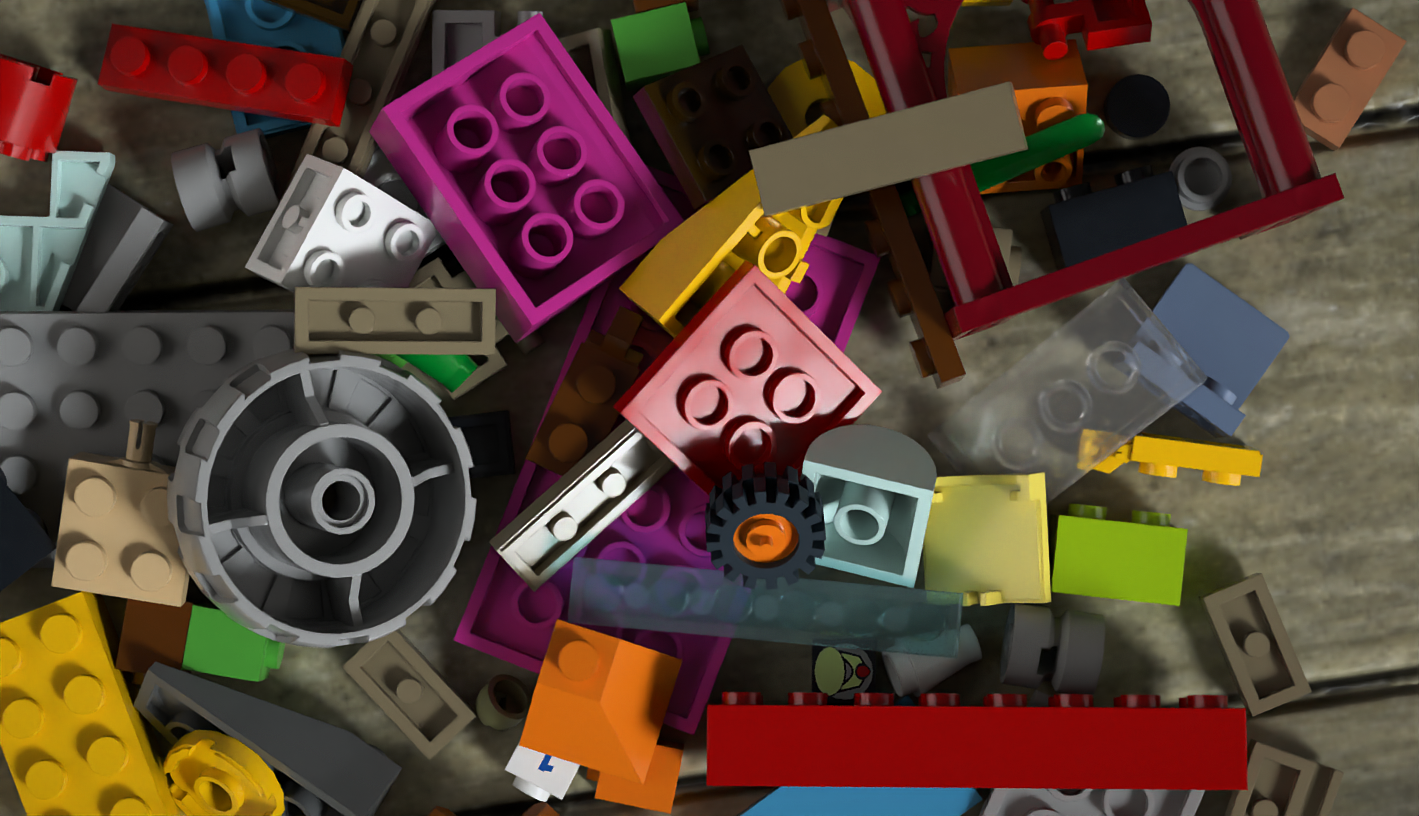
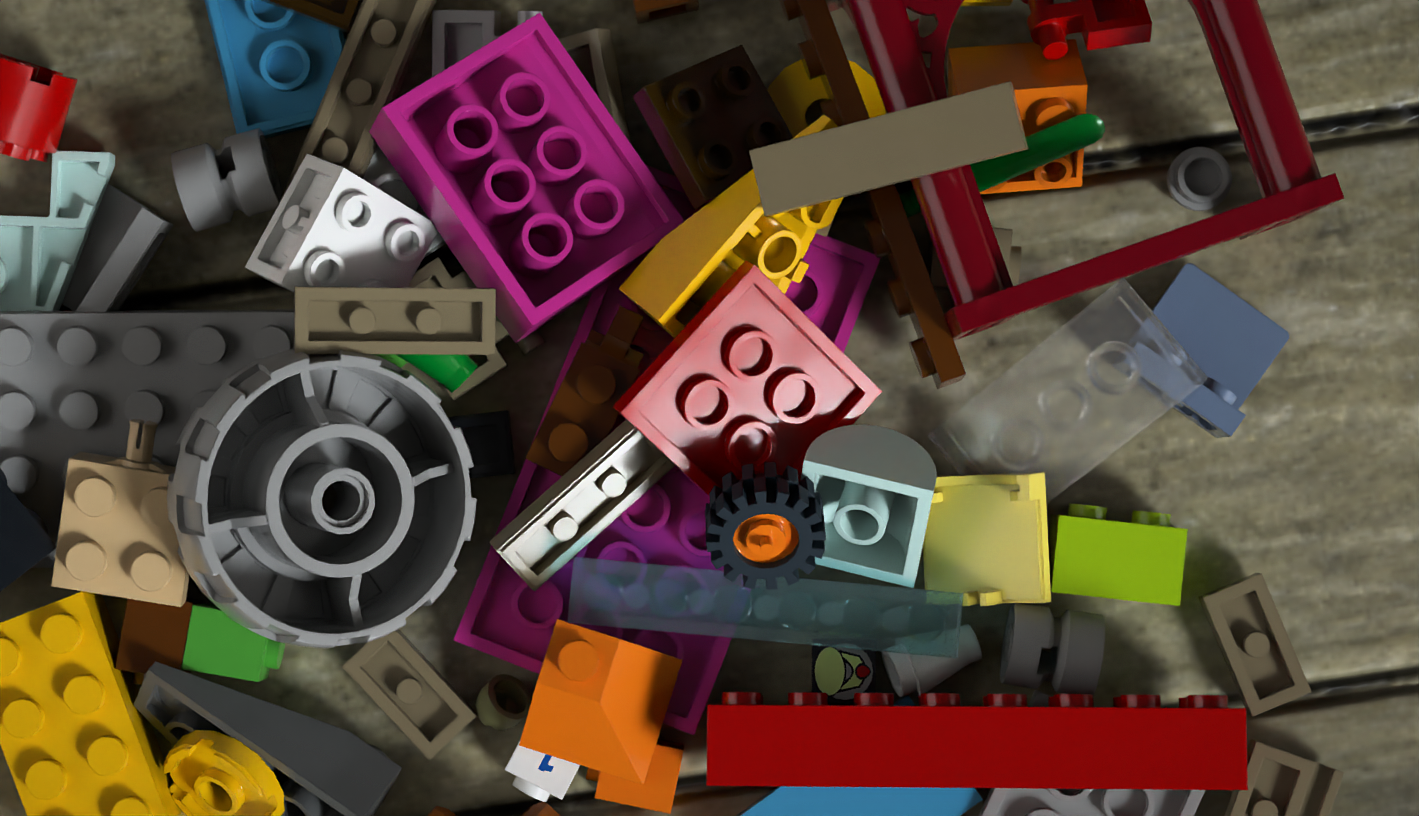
(226, 75): red plate -> none
(658, 44): bright green brick -> none
(1099, 222): black brick -> none
(1136, 107): black tile -> none
(1163, 455): yellow hinge -> none
(1345, 77): nougat plate -> none

